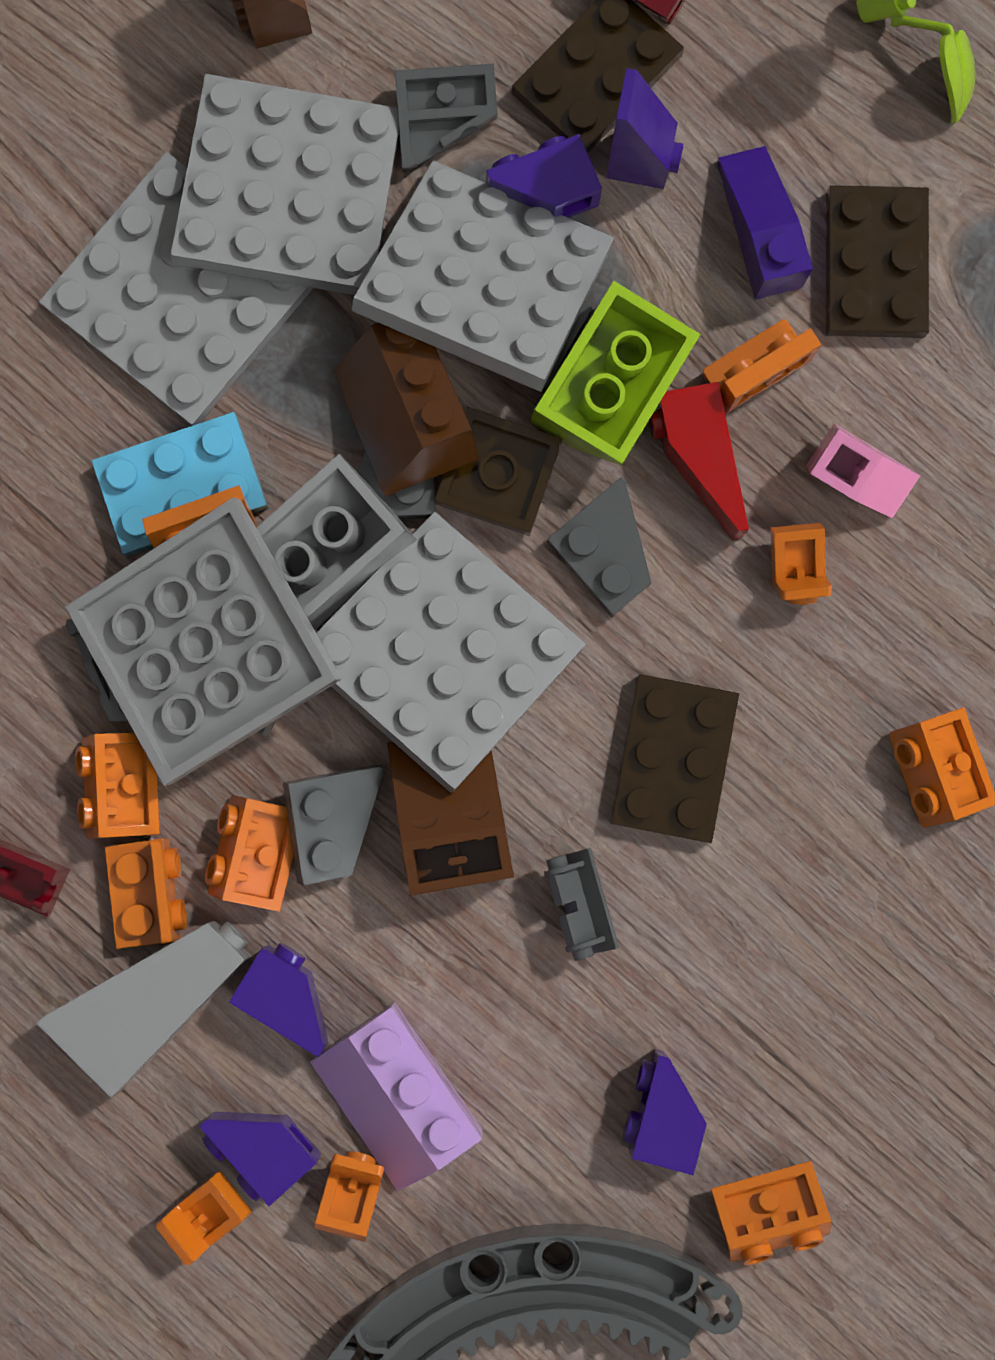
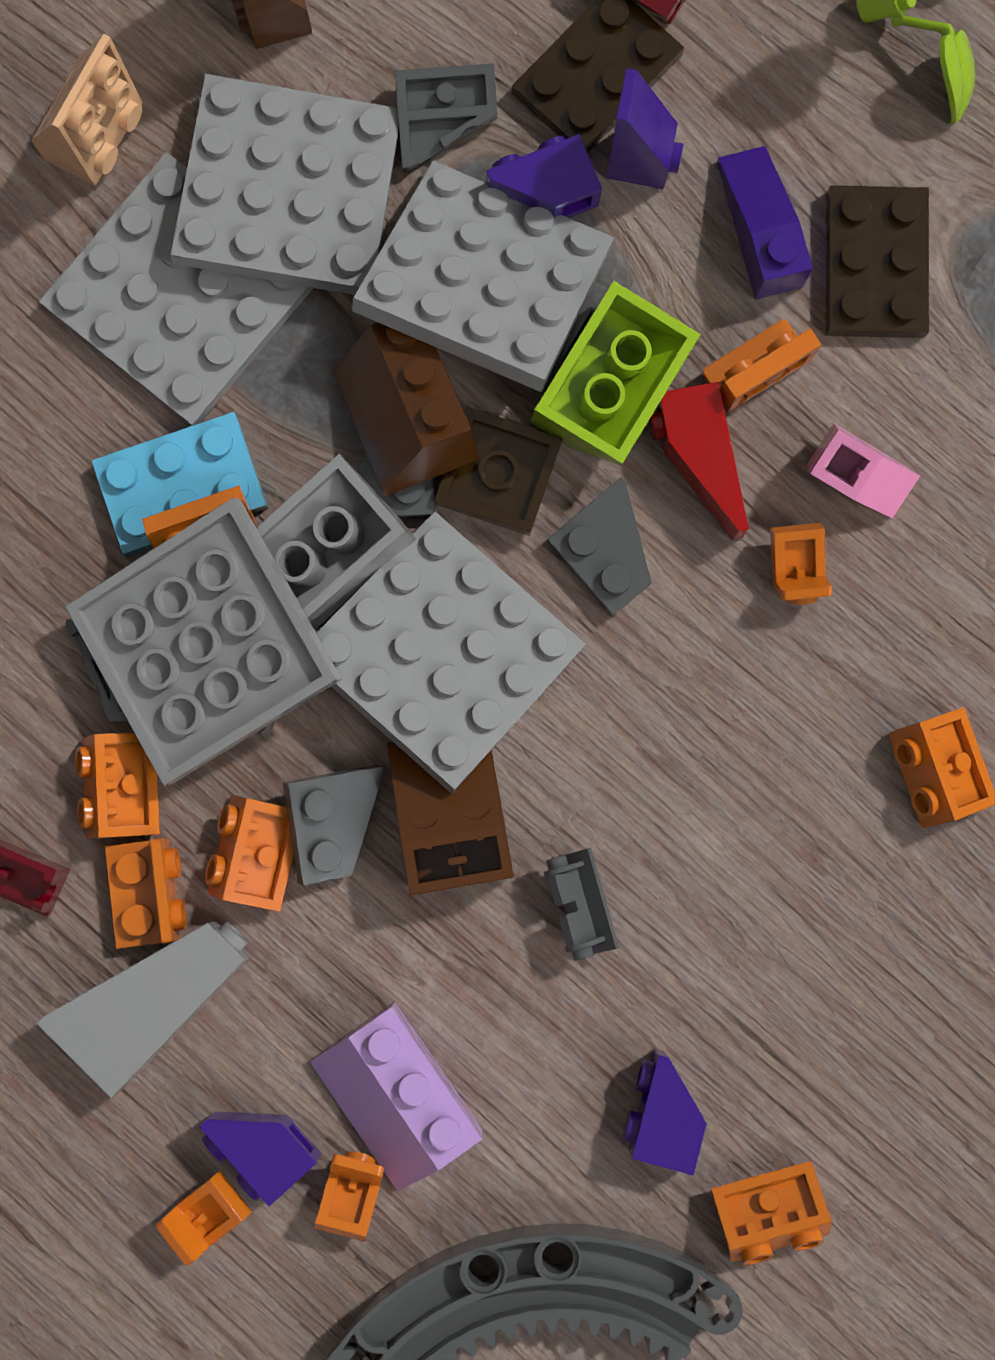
(90, 114): none -> light nougat slope
(283, 997): dark purple slope -> none
(674, 758): dark brown plate -> none

